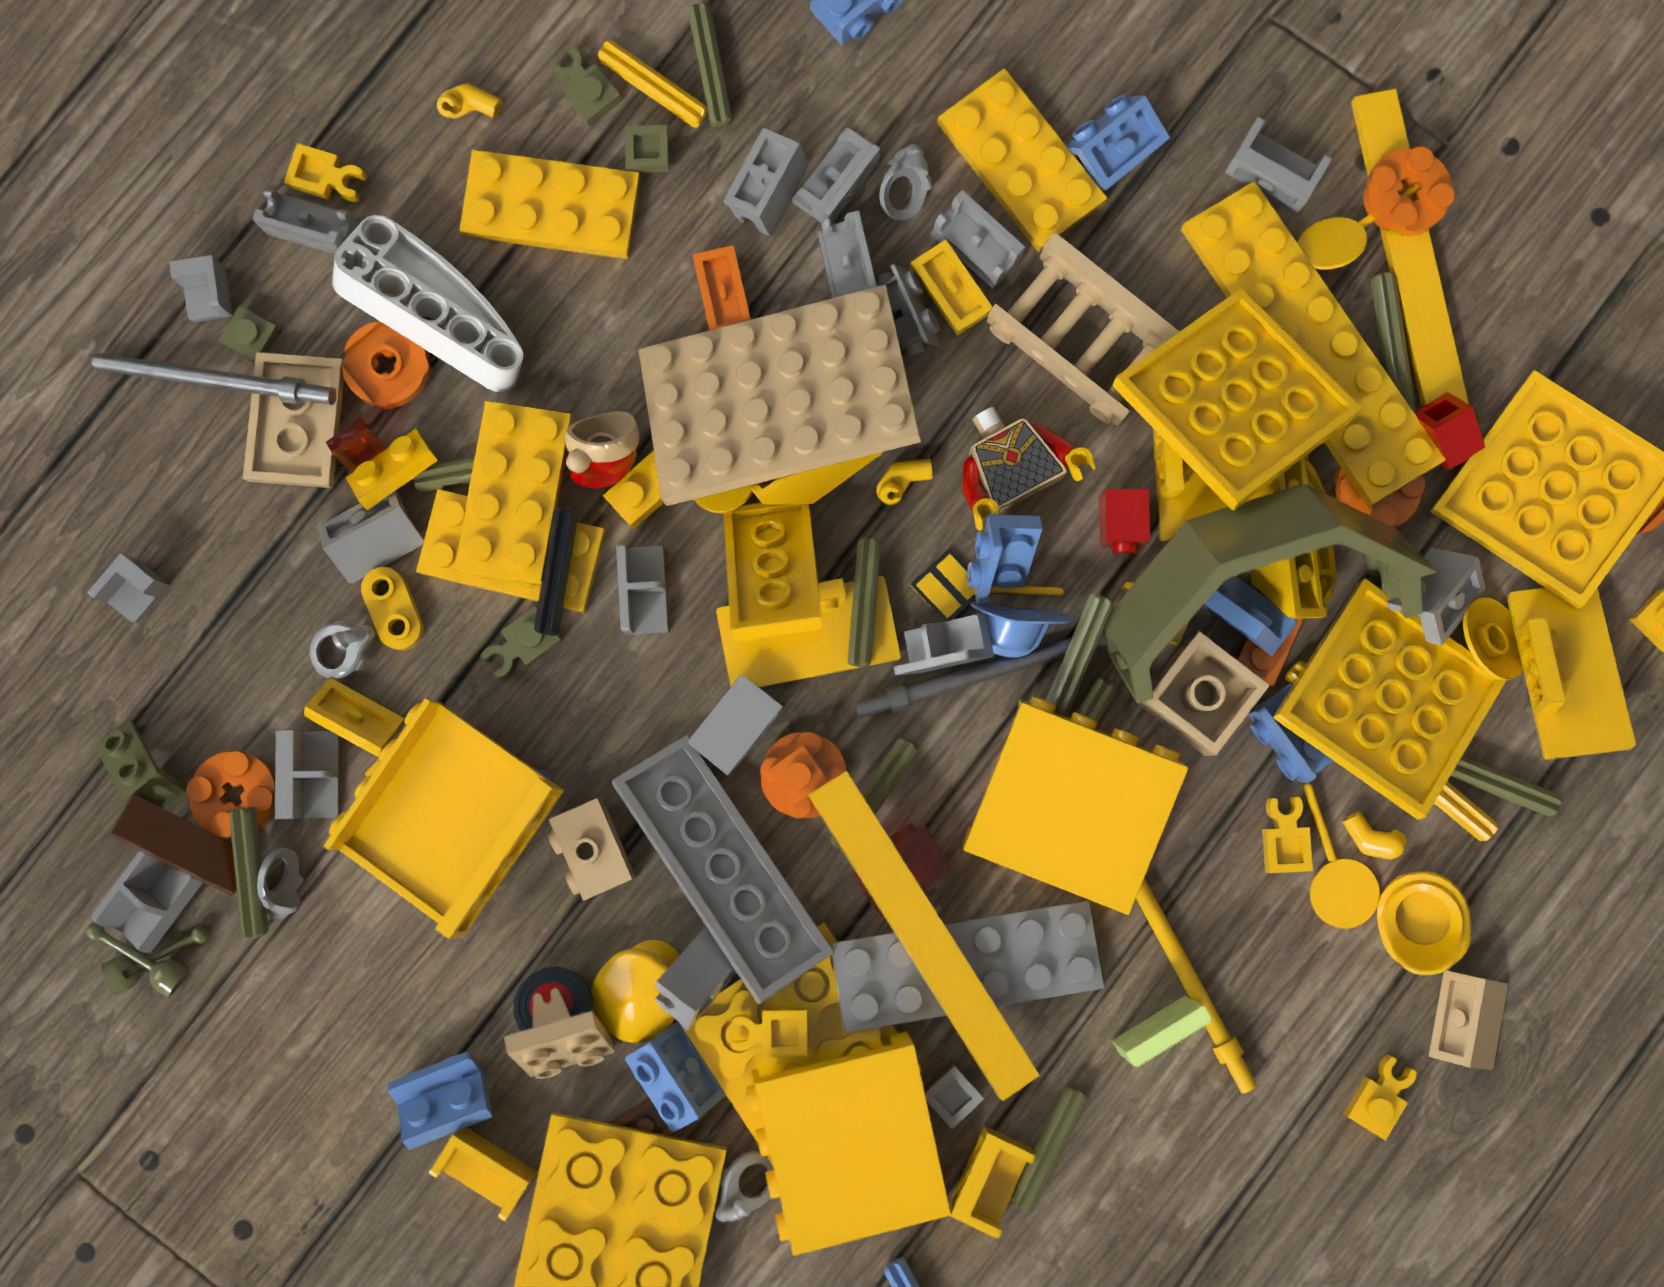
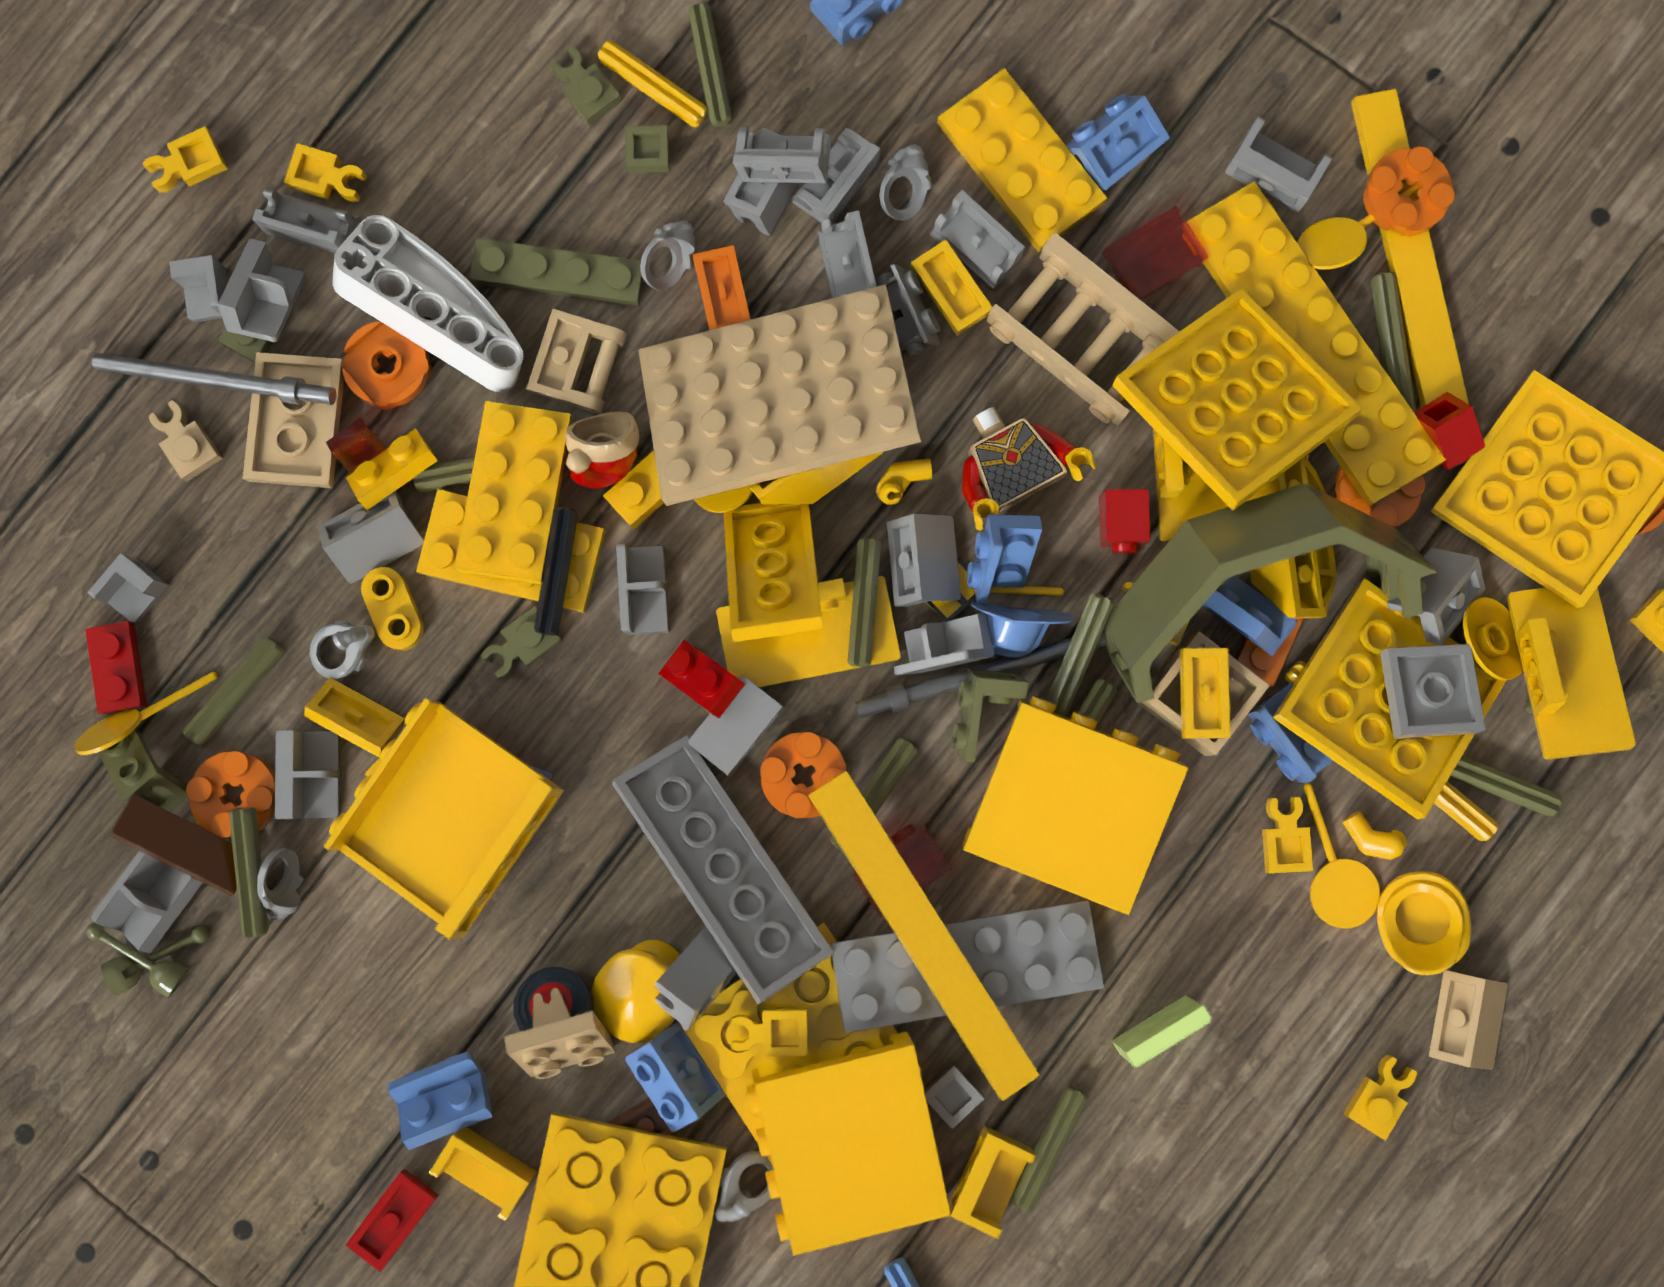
(116, 667): none -> red plate
(121, 724): none -> yellow piece
(187, 445): none -> tan plate
(191, 158): none -> yellow plate
(233, 691): none -> olive axle
(259, 294): none -> light grey panel
(392, 1220): none -> red plate
(467, 99): yellow arm -> none
(550, 204): yellow plate -> none
(556, 272): none -> olive plate
(563, 356): none -> tan plate
(590, 849): tan brick -> none
(681, 242): none -> light grey piece
(701, 679): none -> red plate
(782, 157): none -> light grey hinge
(797, 775): orange plate -> none
(923, 559): none -> light grey panel
(998, 688): none -> olive bracket
(1155, 254): none -> clear red plate
(1204, 693): none -> yellow plate
(1225, 1046): yellow bar -> none
(1432, 691): none -> light grey plate

